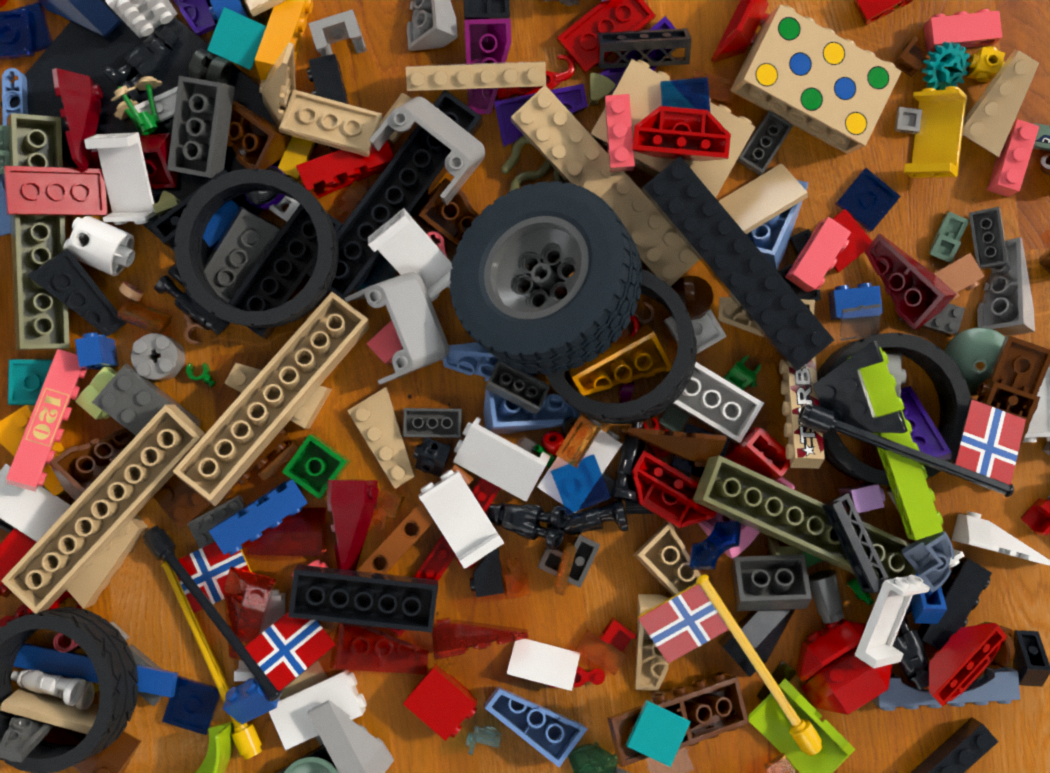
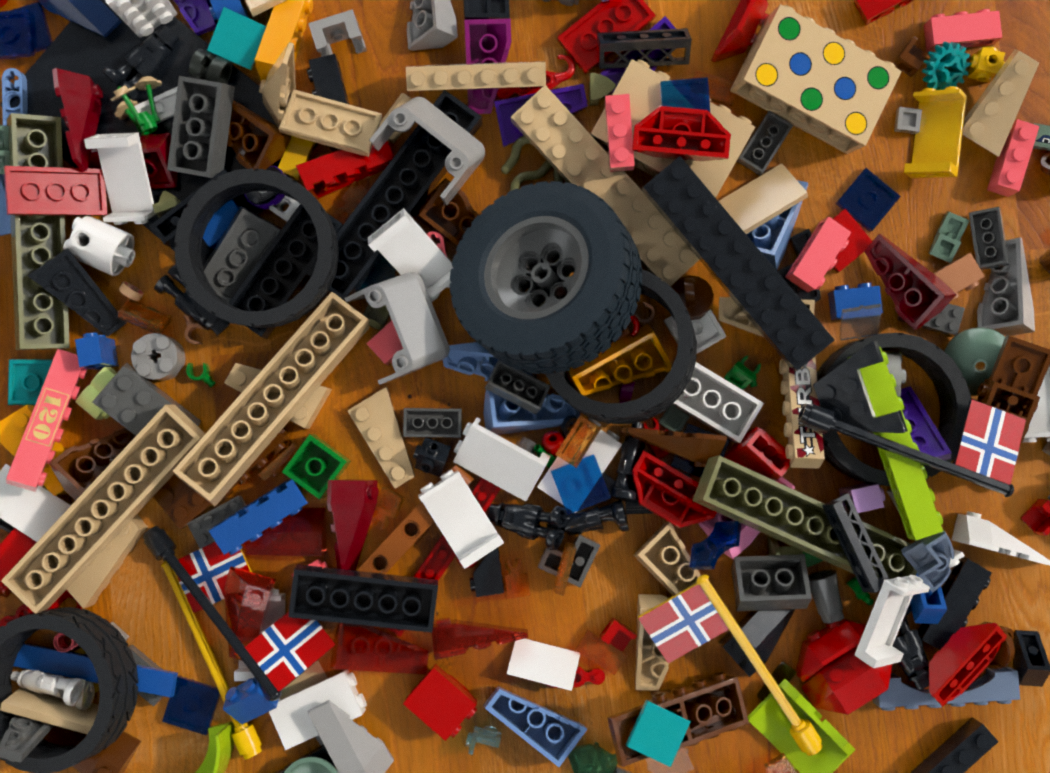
(377, 316): none -> olive tile

